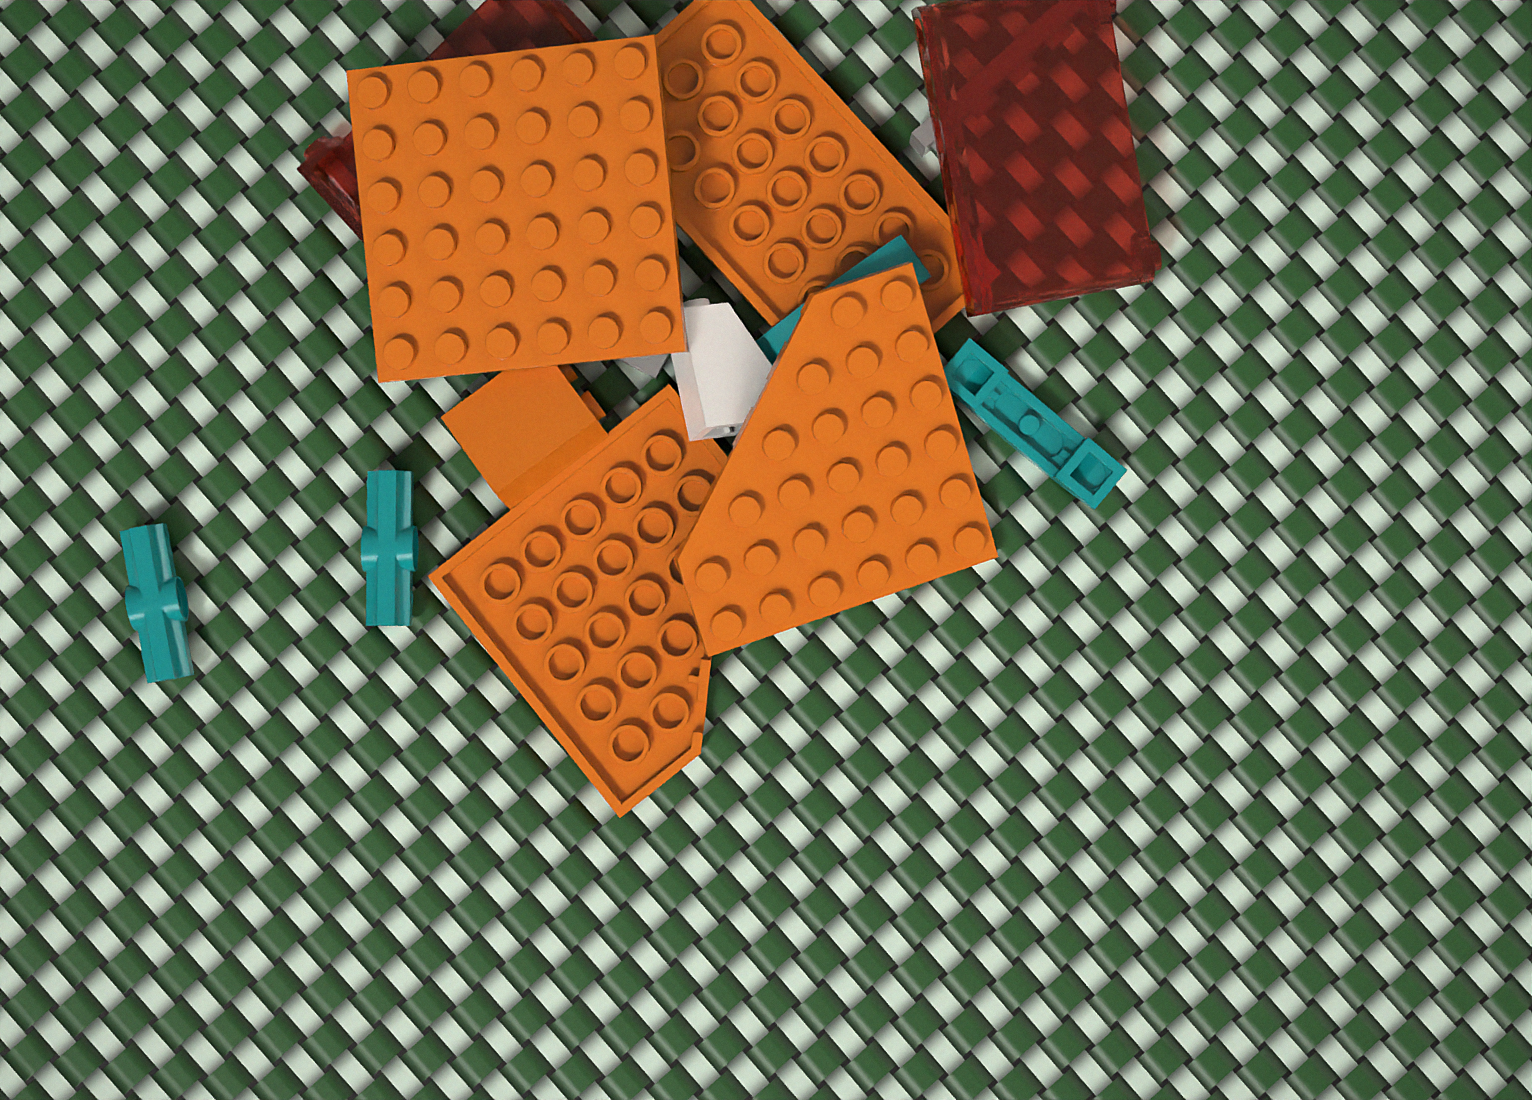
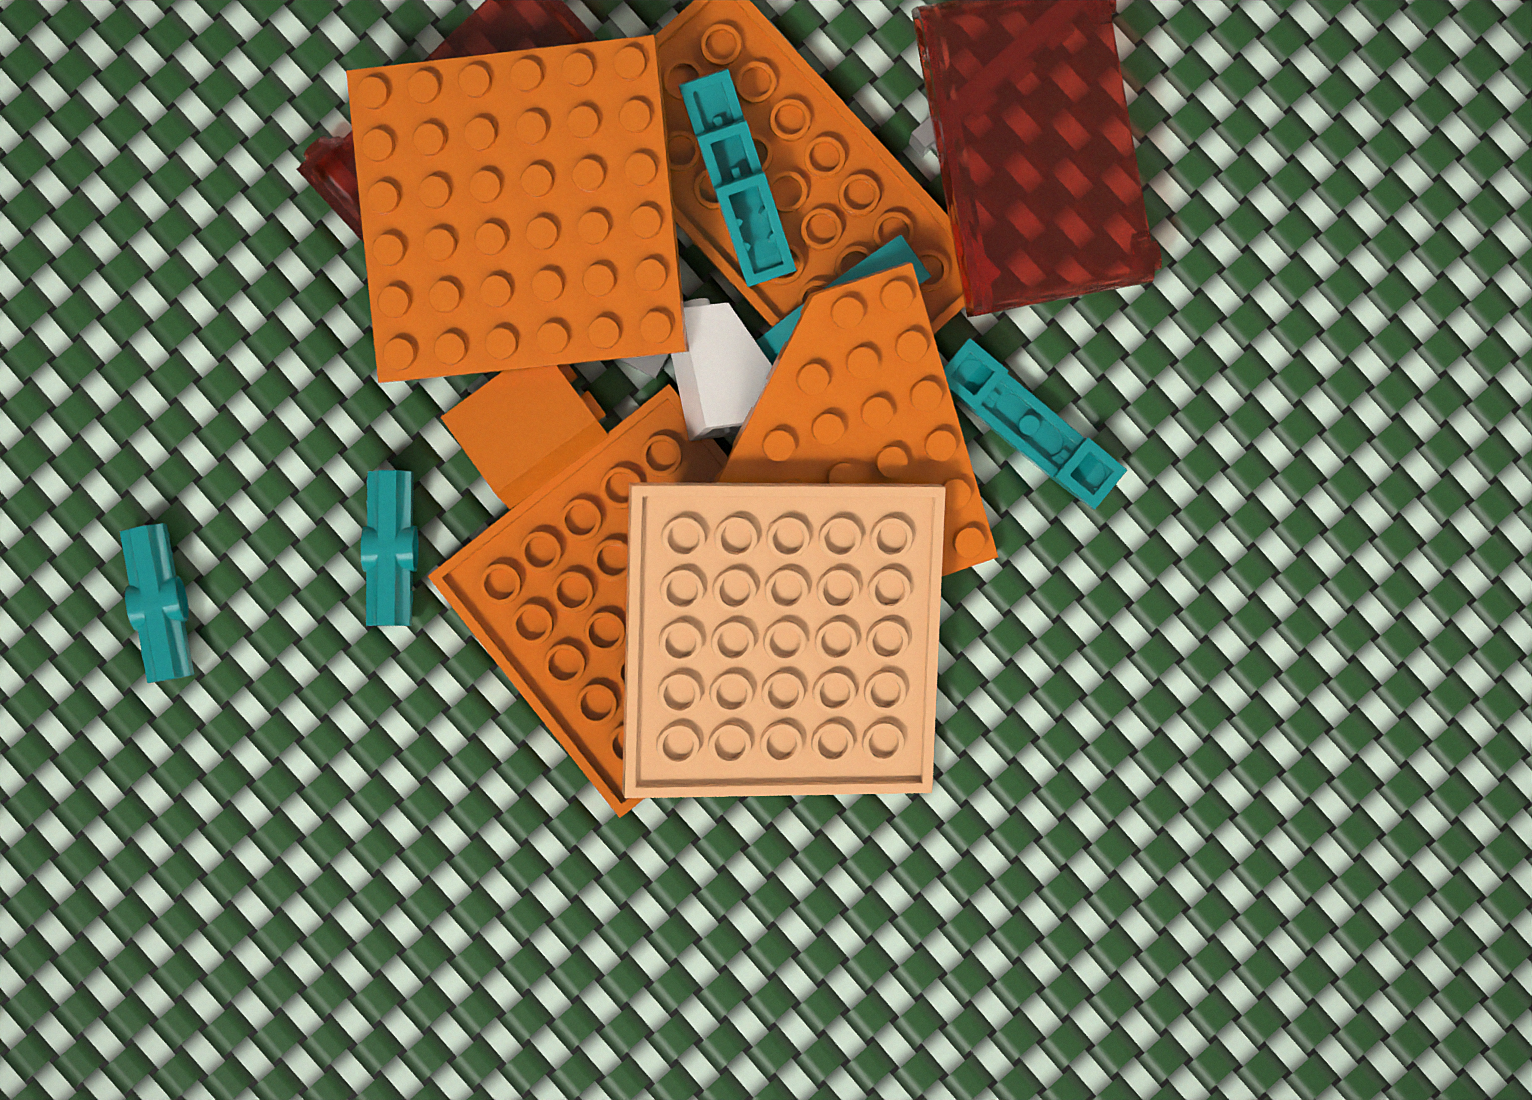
(737, 177): none -> teal slope
(781, 638): none -> light nougat plate

